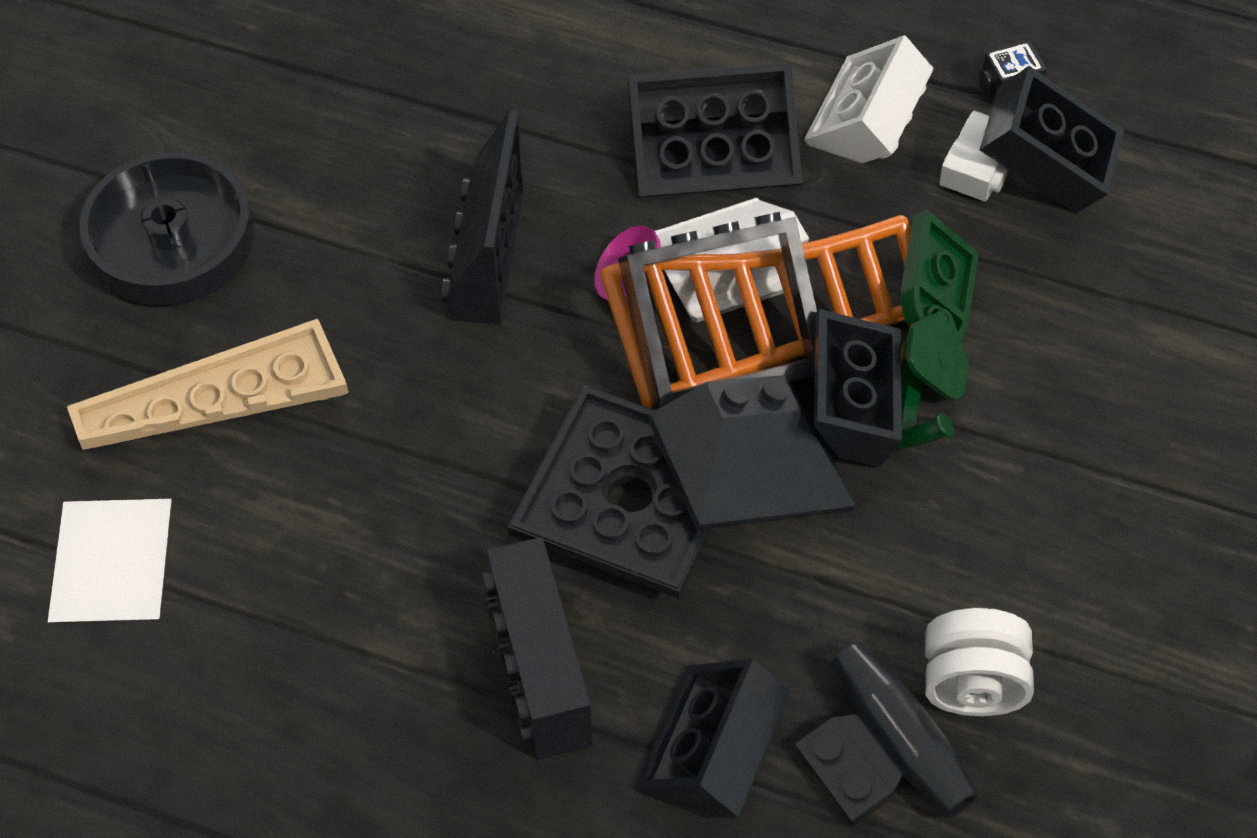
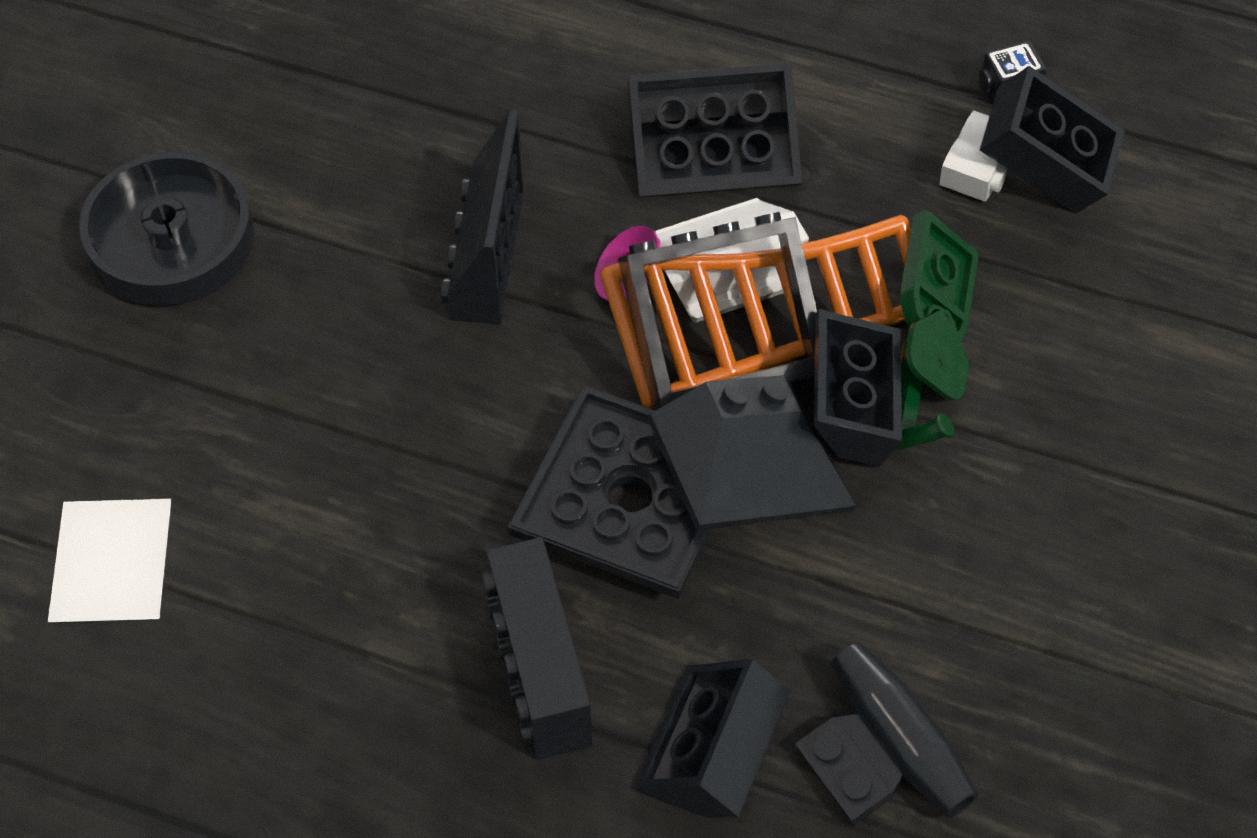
(238, 382): tan wing -> none
(871, 102): white slope -> none
(979, 662): white wheel -> none

